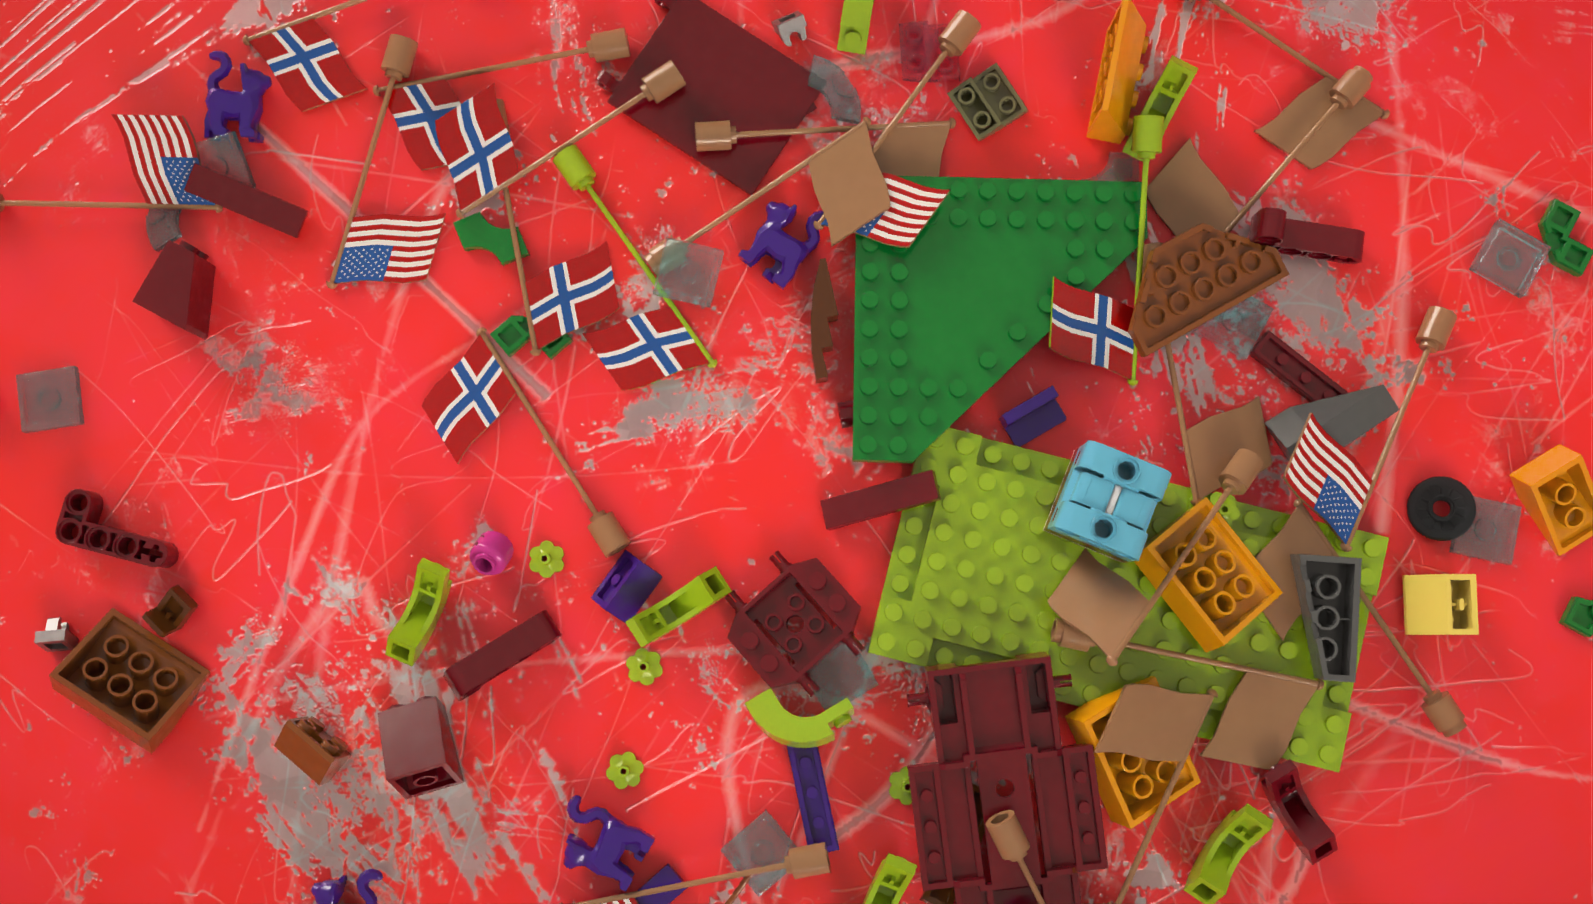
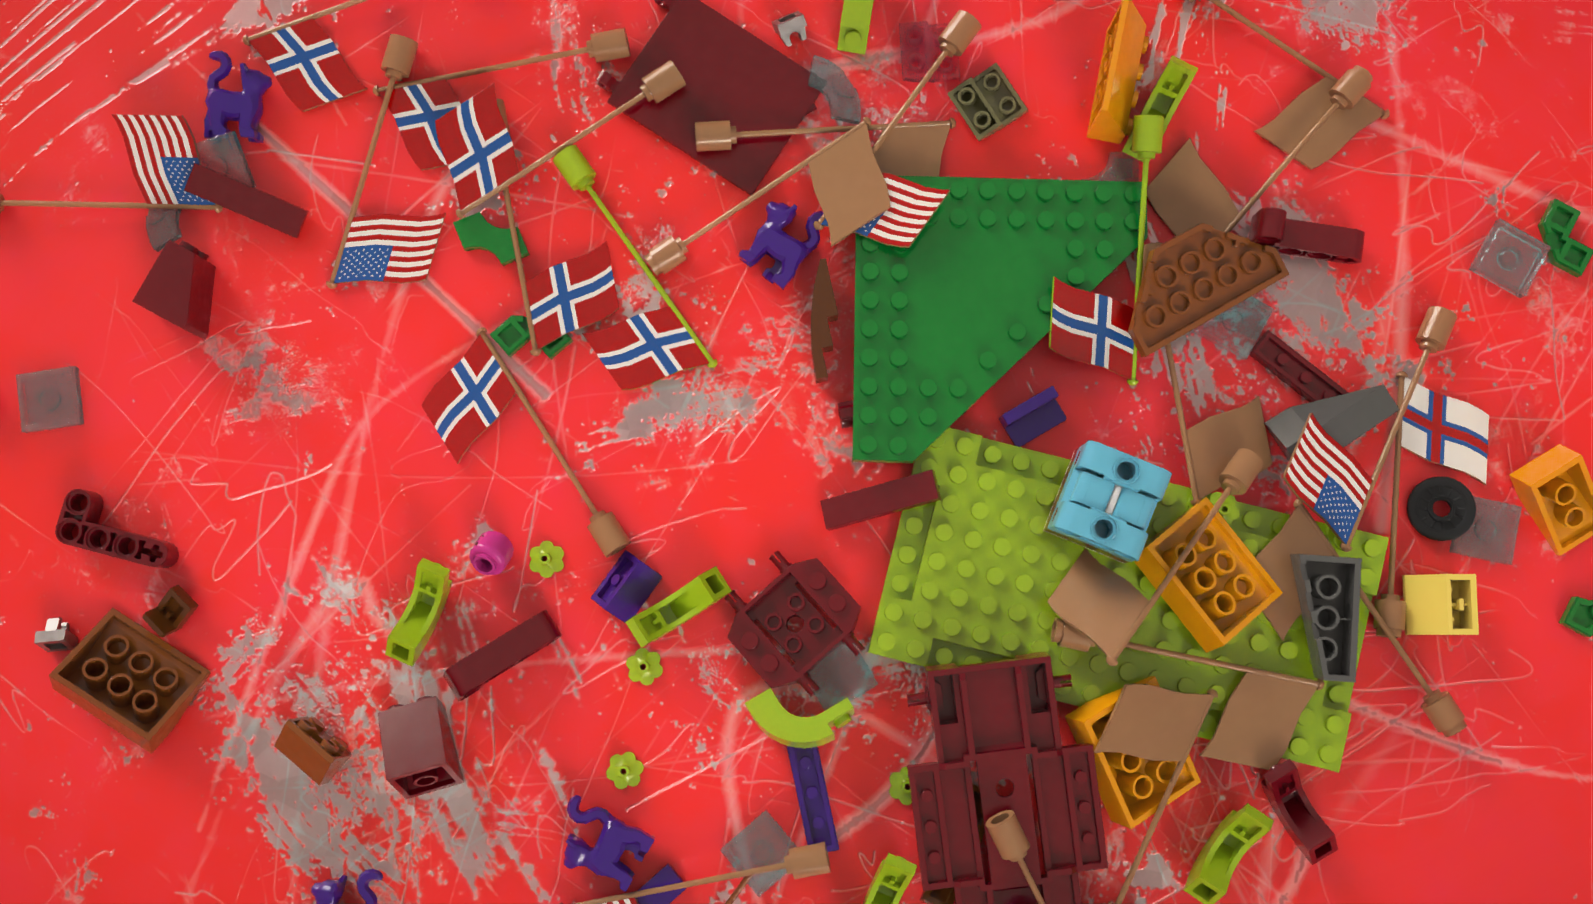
(688, 272): clear light blue tile -> none
(1441, 433): none -> flag

